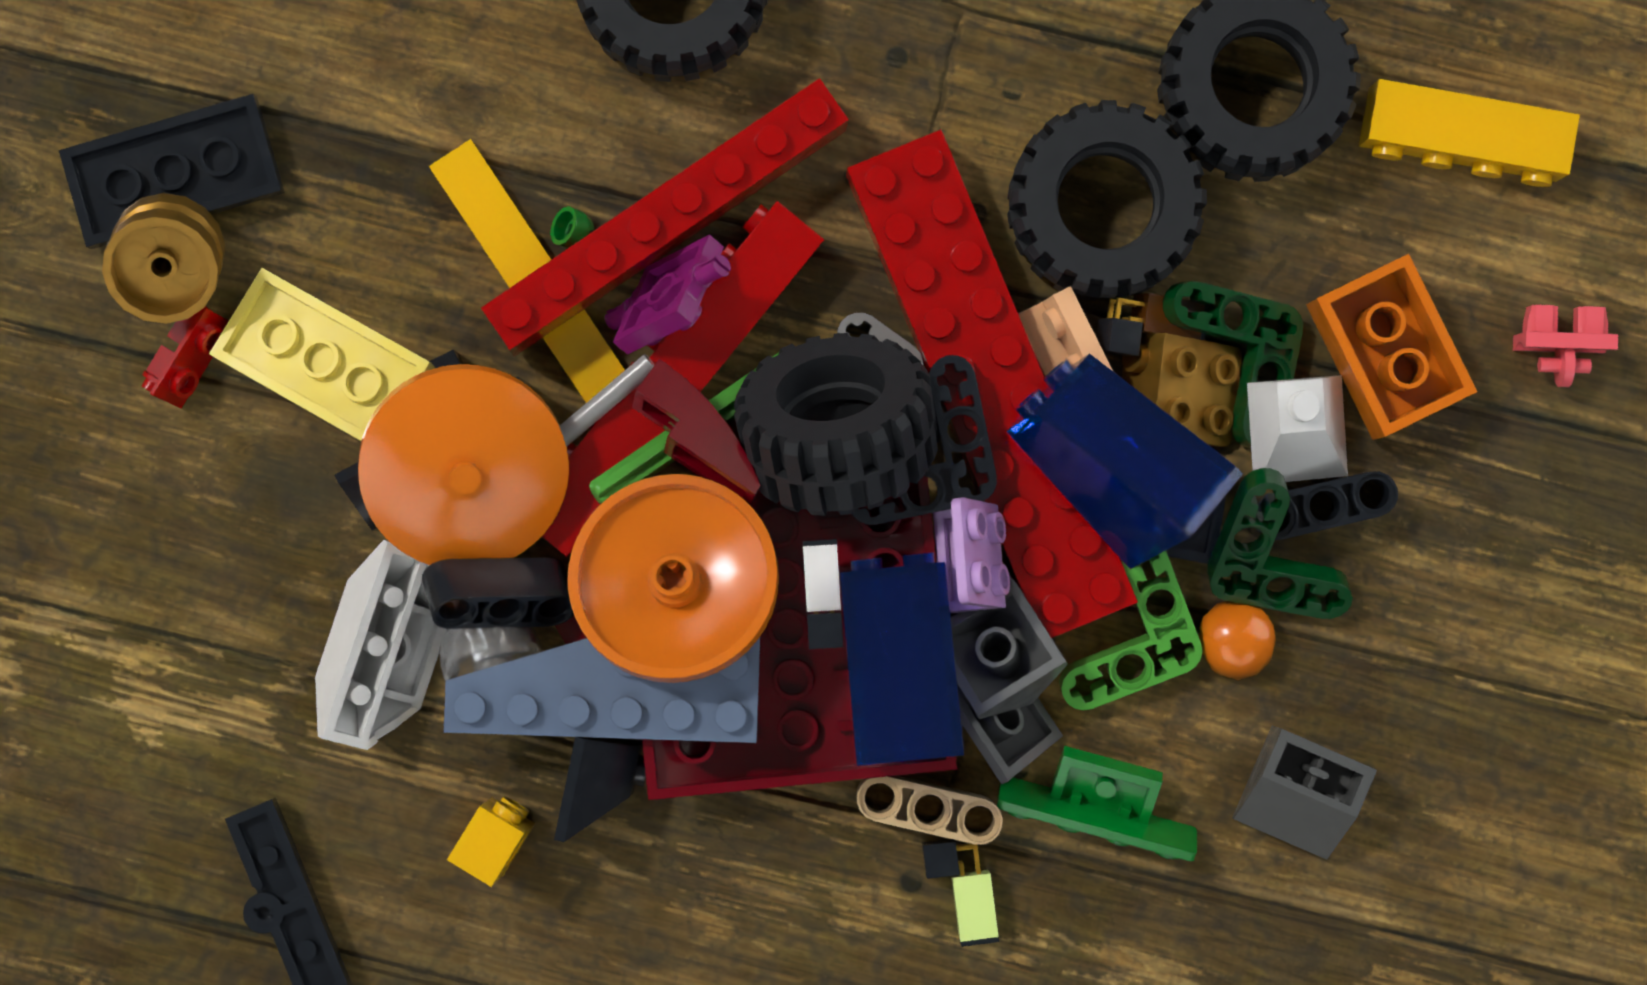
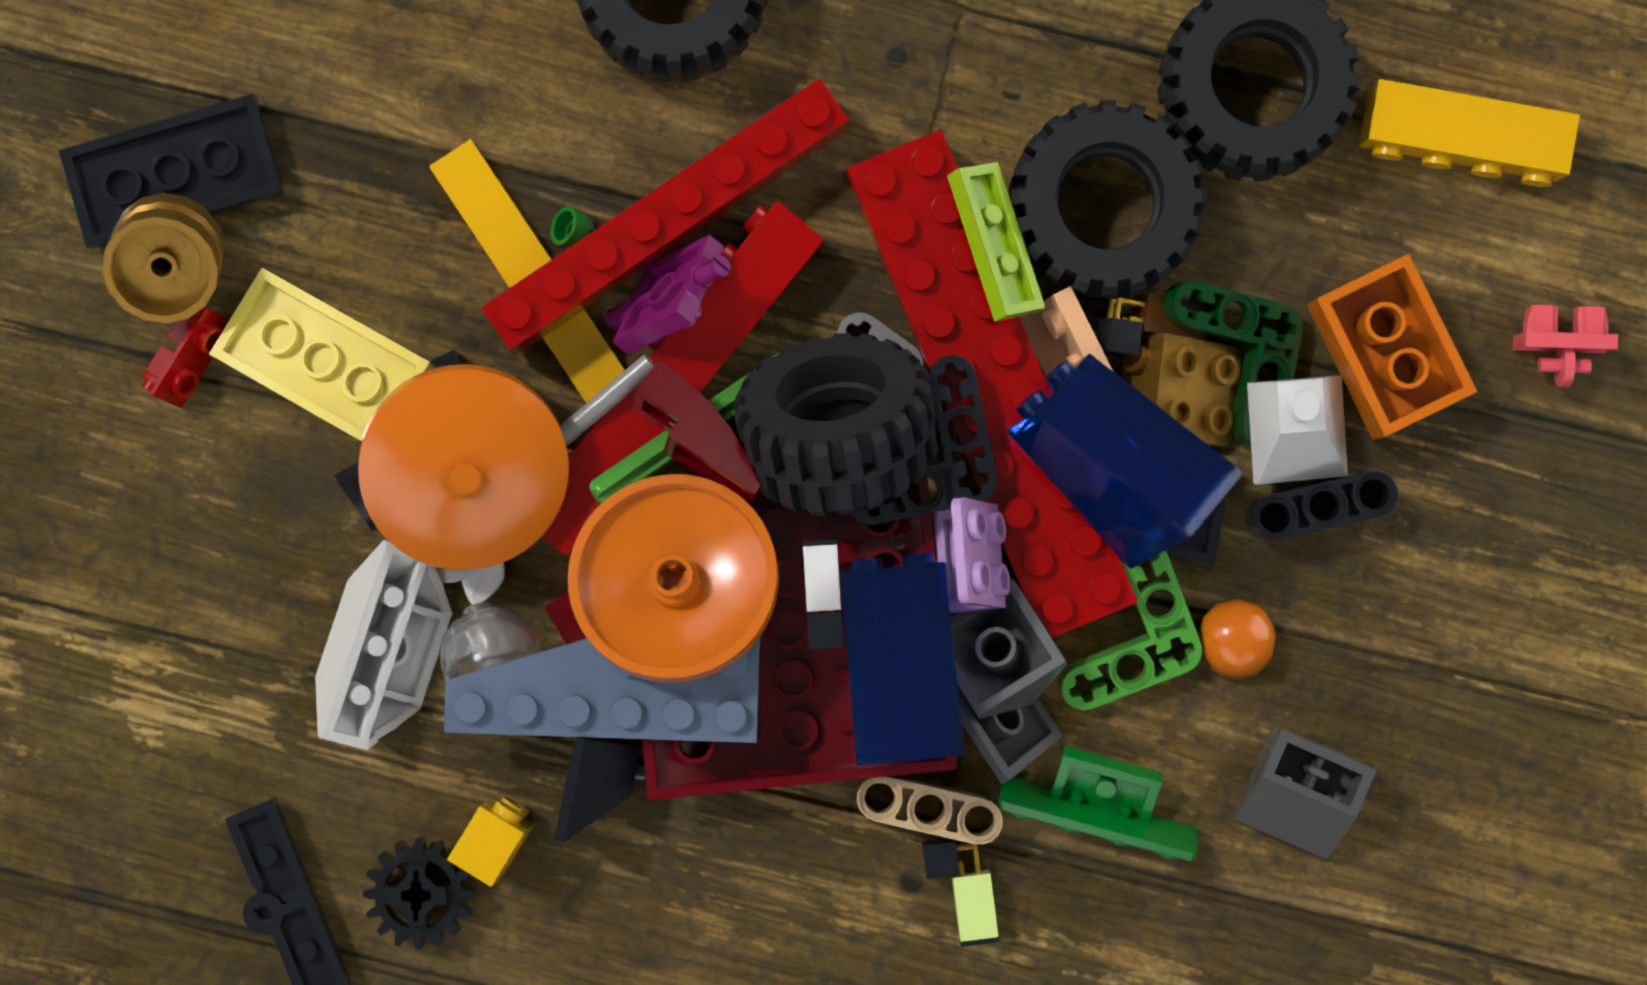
(397, 893): none -> black gear
(497, 592): black beam -> none
(996, 241): none -> lime plate
(1257, 567): dark green beam -> none

